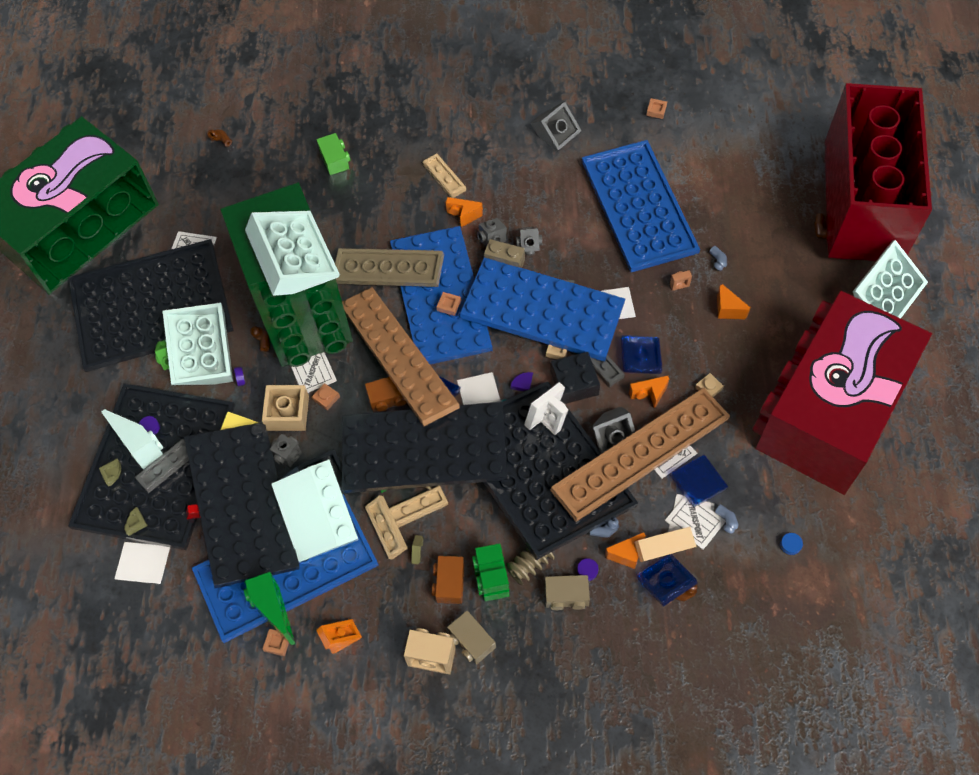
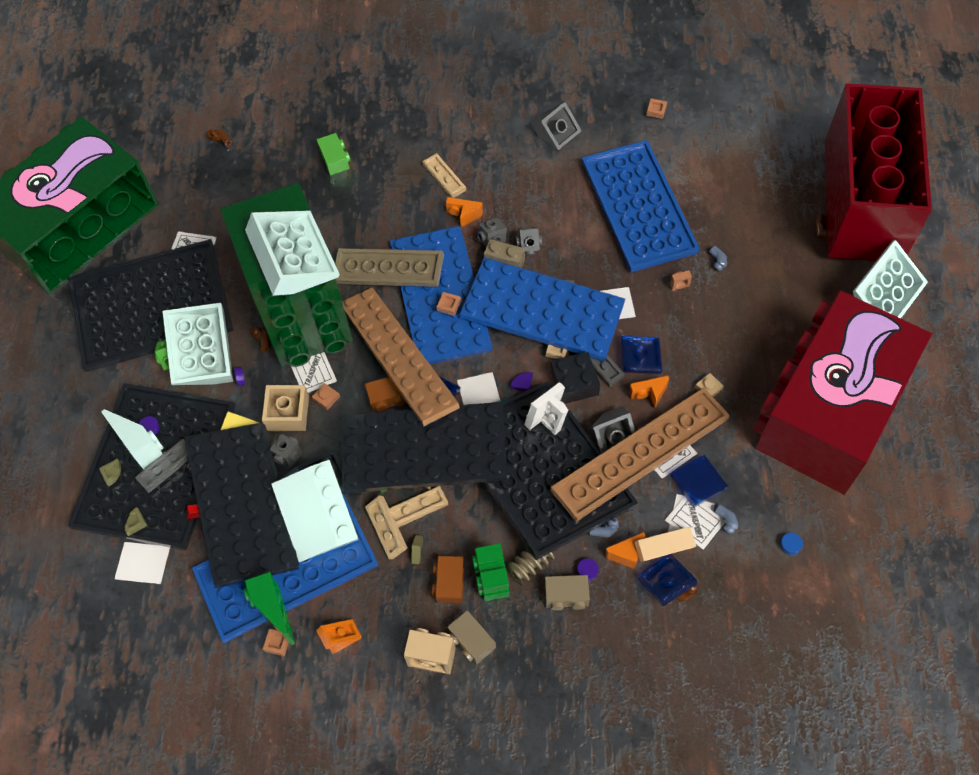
(730, 305): orange slope -> none

